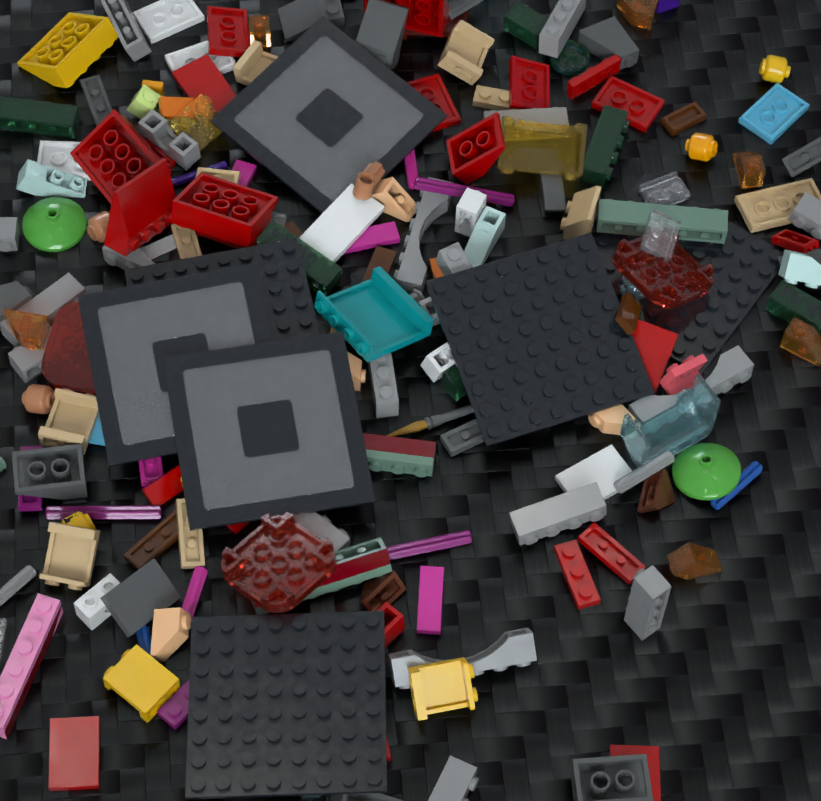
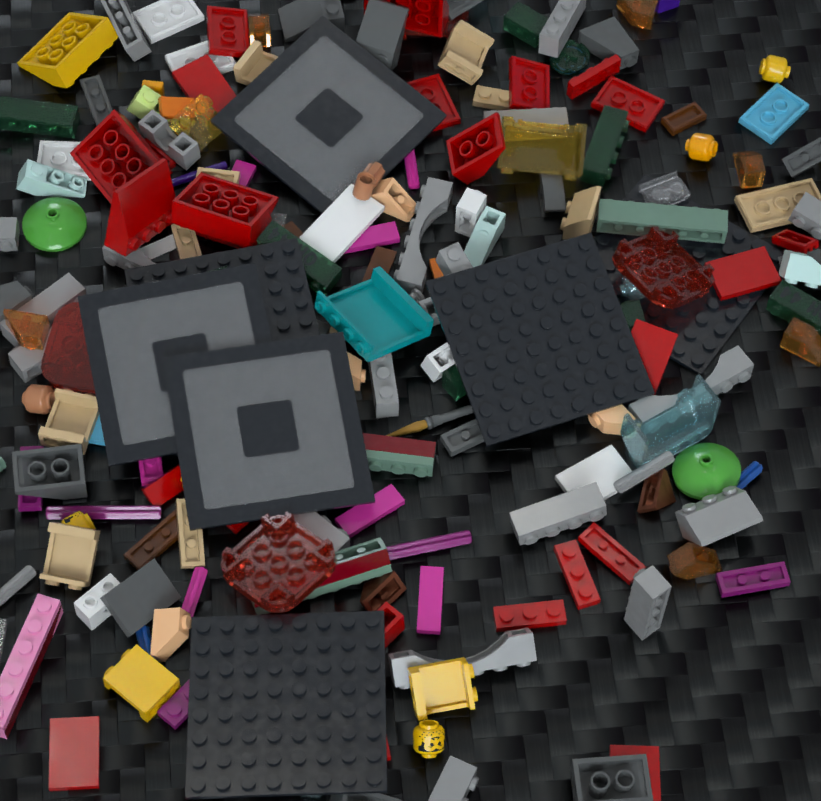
(98, 226): nougat head -> none
(364, 515): none -> dark pink tile
(429, 738): none -> yellow head
(458, 190): magenta axle -> none
(529, 615): none -> red plate
(628, 313): reddish brown tile -> none
(660, 235): clear plate -> none
(682, 376): coral bracket -> none
(717, 516): none -> light grey slope
(743, 273): none -> red tile
(752, 579): none -> magenta plate

